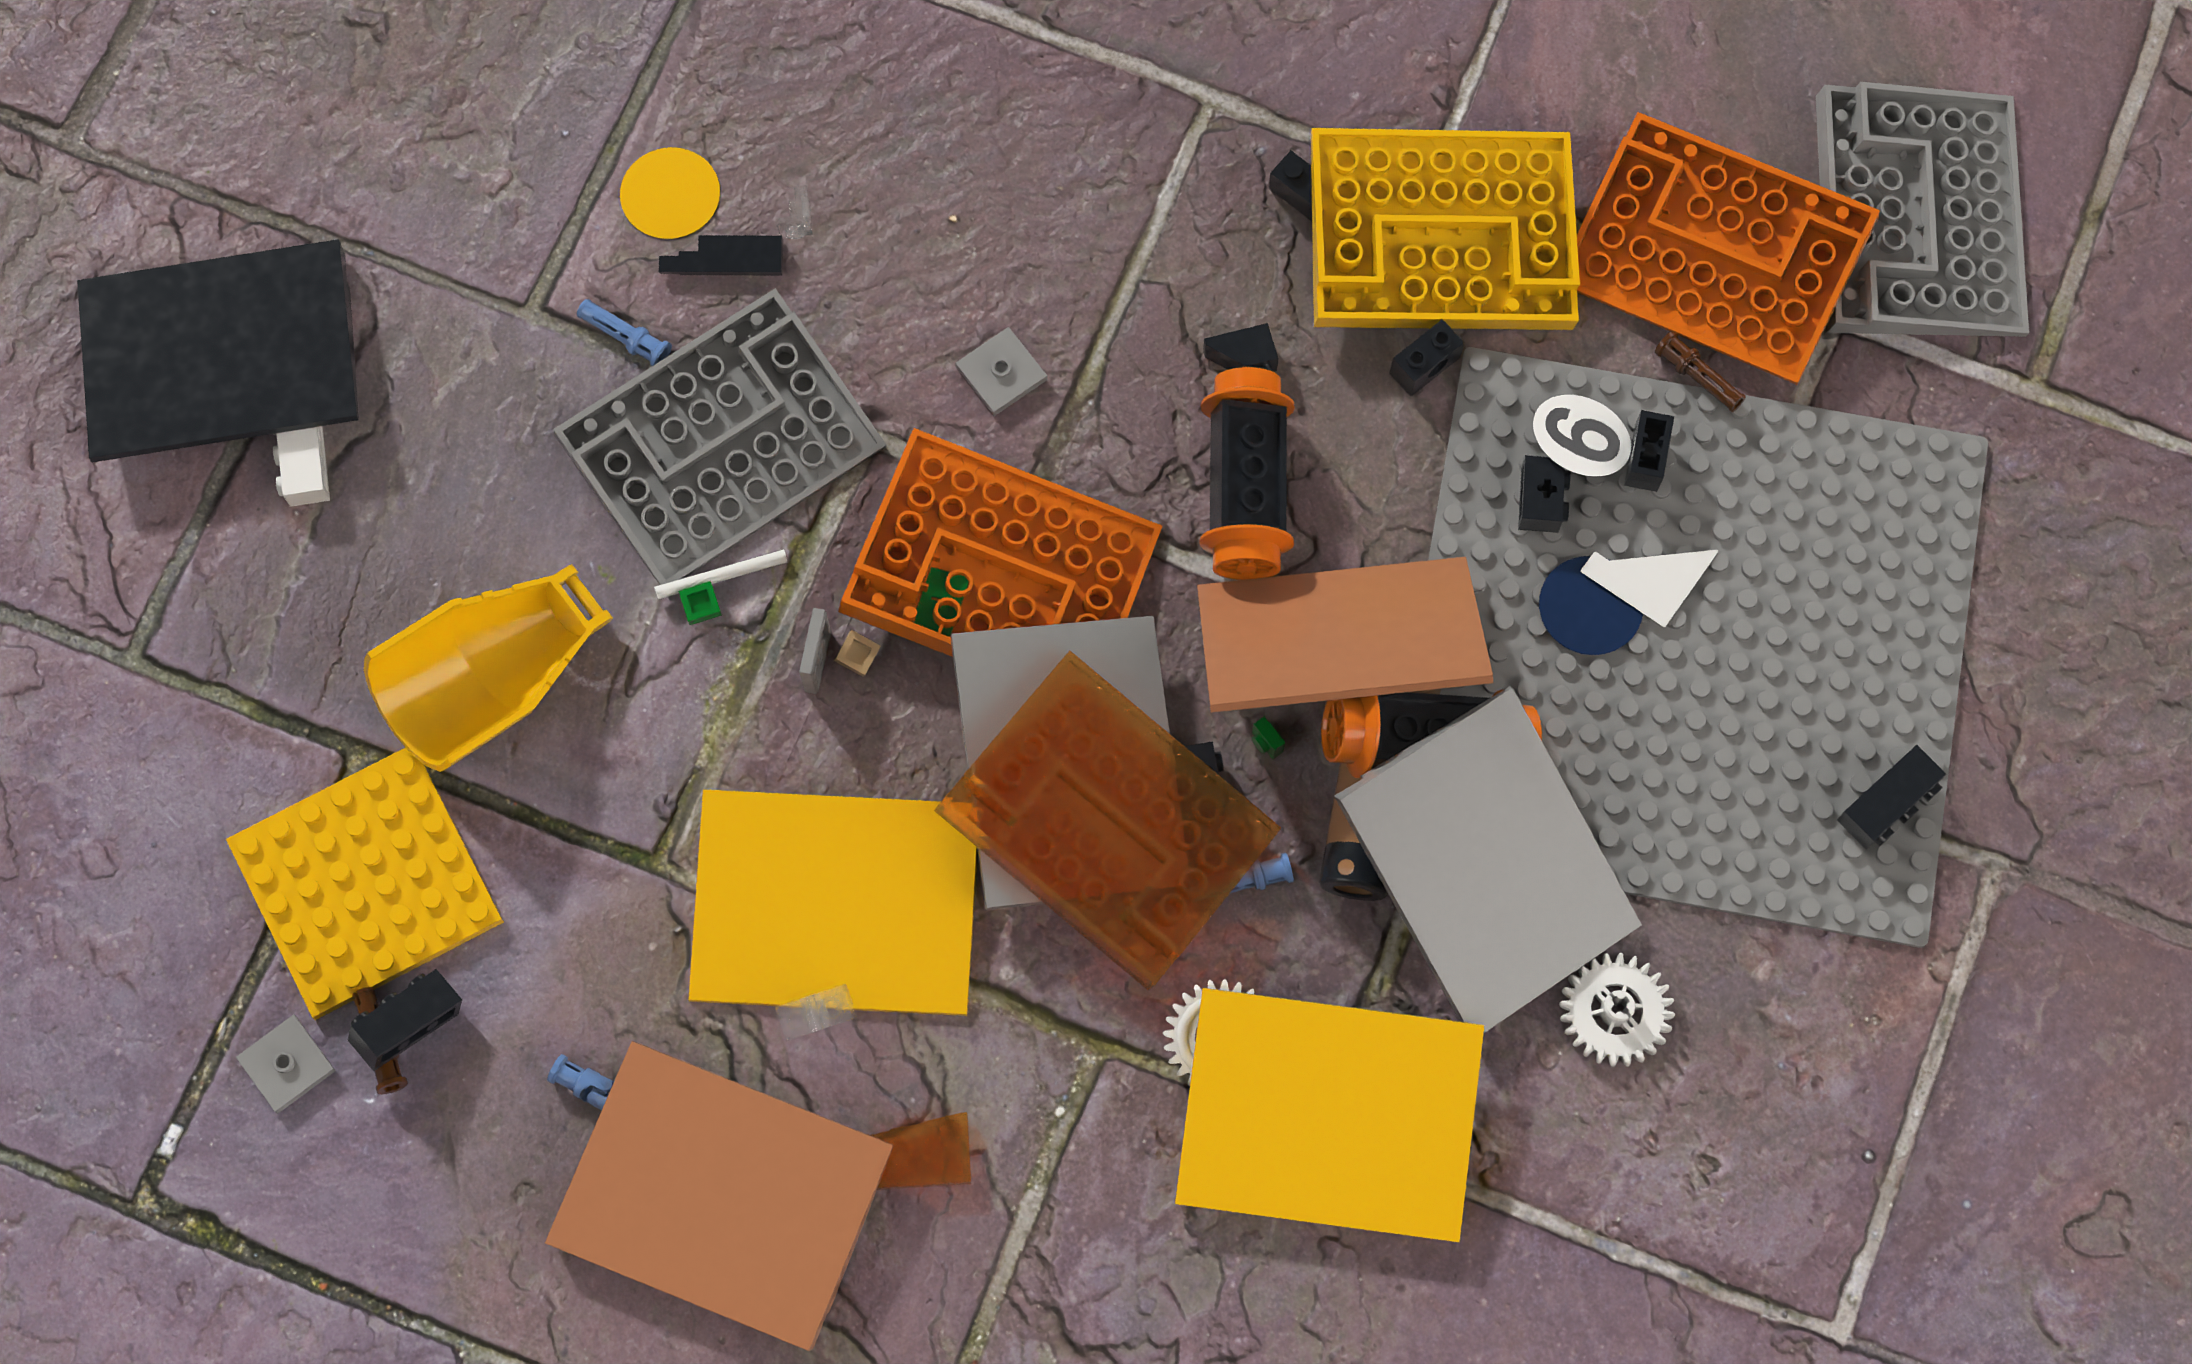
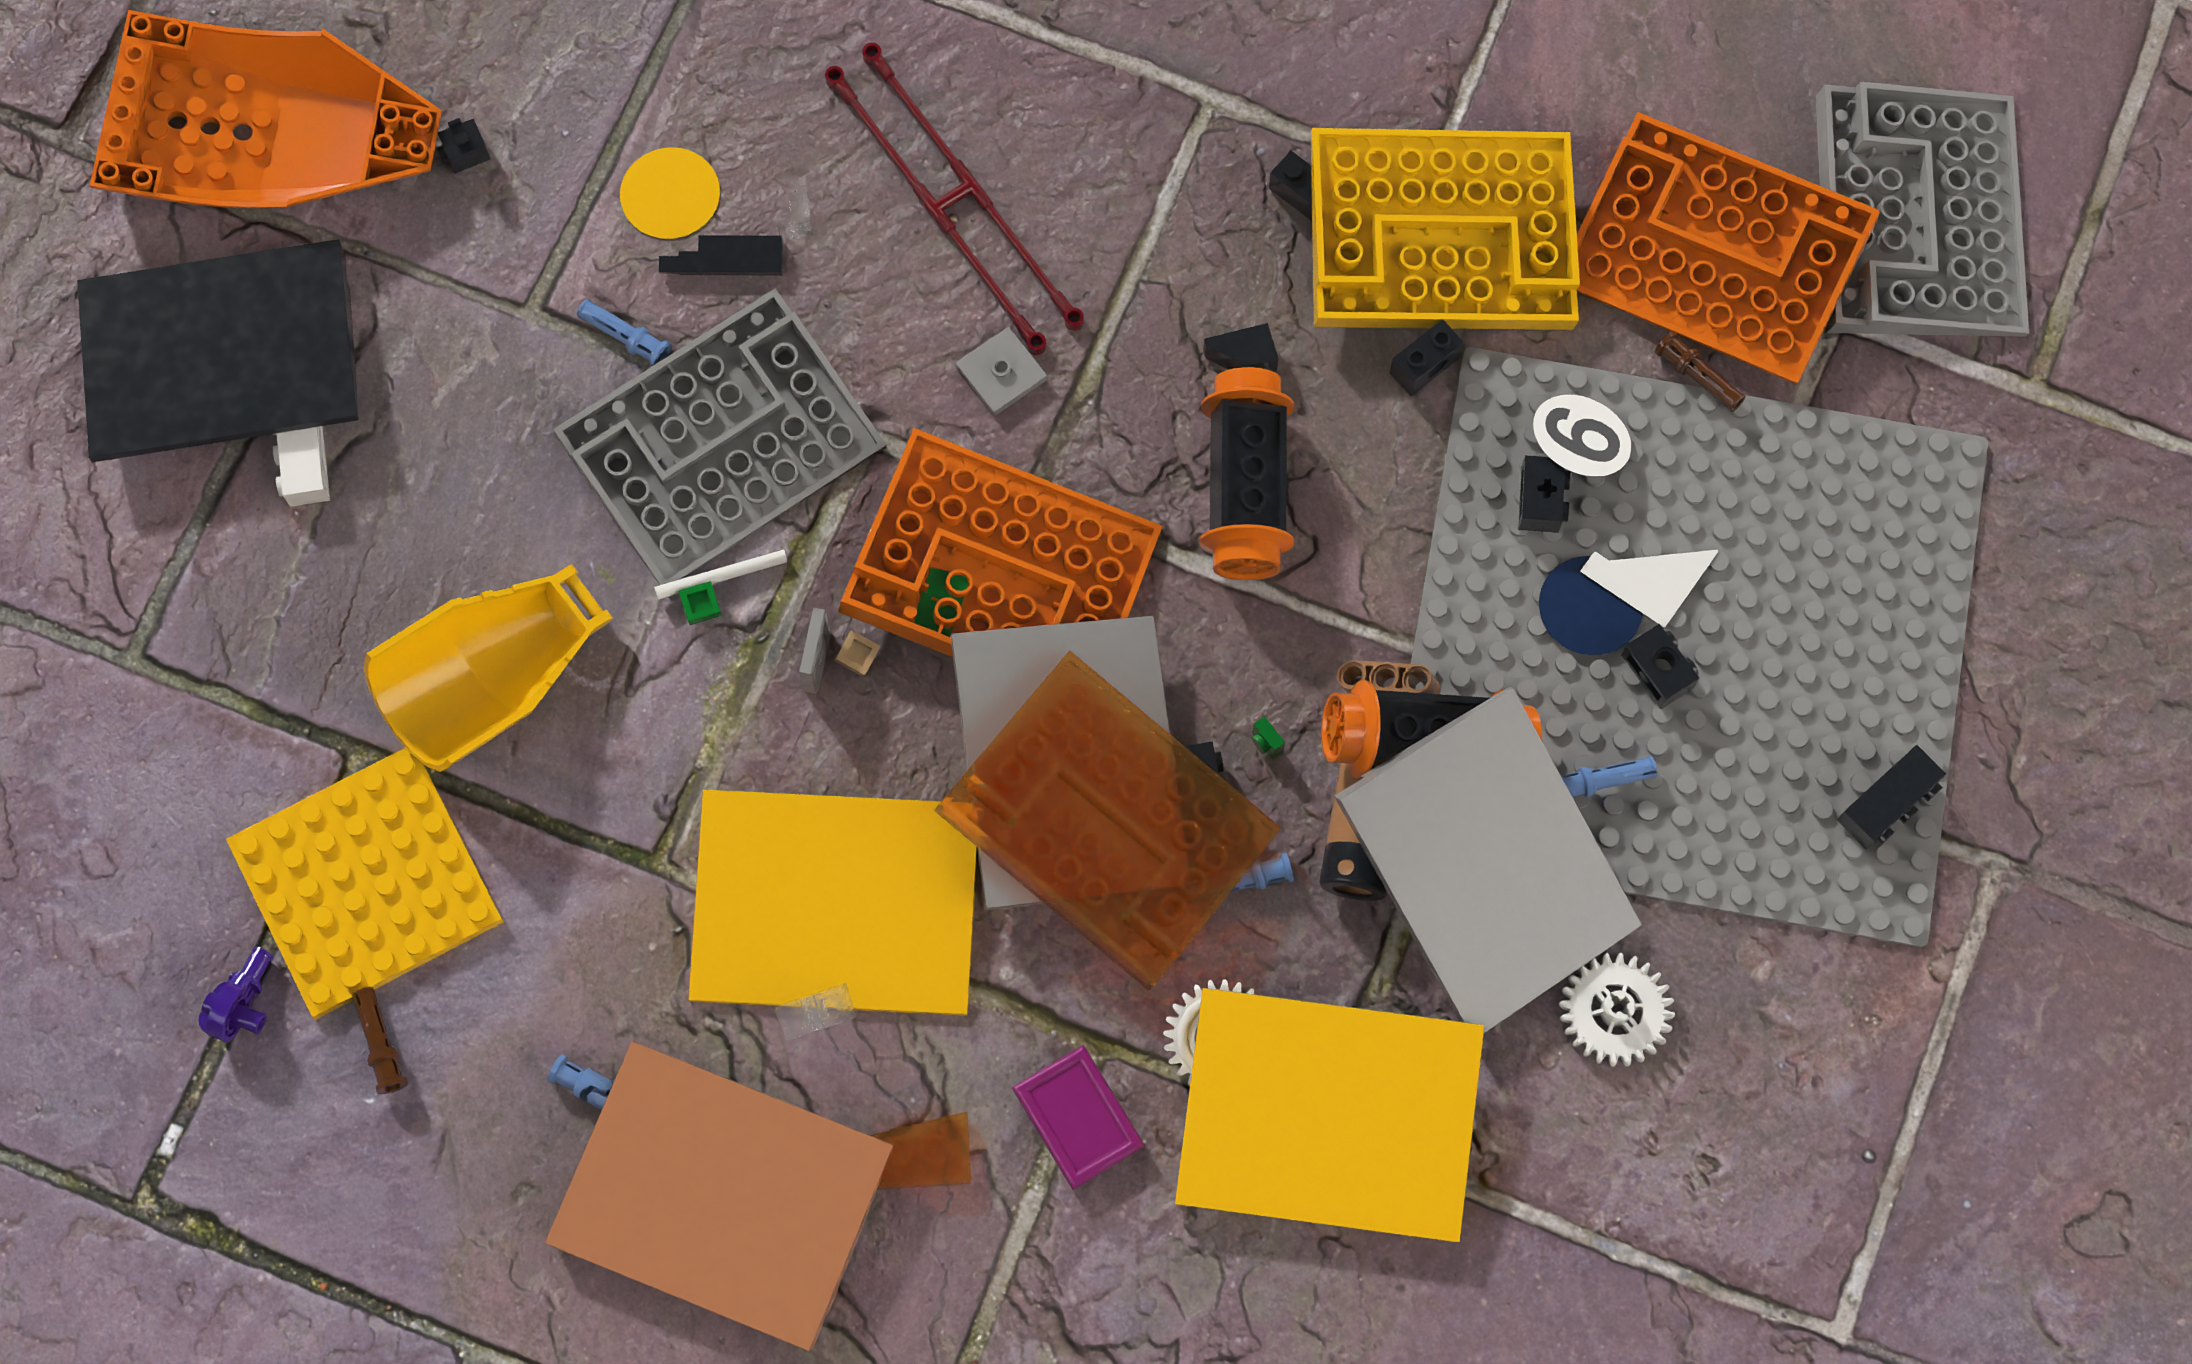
(229, 1003): none -> dark purple pin
(285, 1064): light grey plate -> none
(314, 106): none -> orange piece
(404, 1019): black brick -> none
(462, 145): none -> black brick
(968, 186): none -> dark red bar
(1078, 1117): none -> magenta piece
(1342, 634): nougat slope -> none
(1587, 781): none -> medium blue pin
(1649, 450): black brick -> none
(1661, 684): none -> black brick

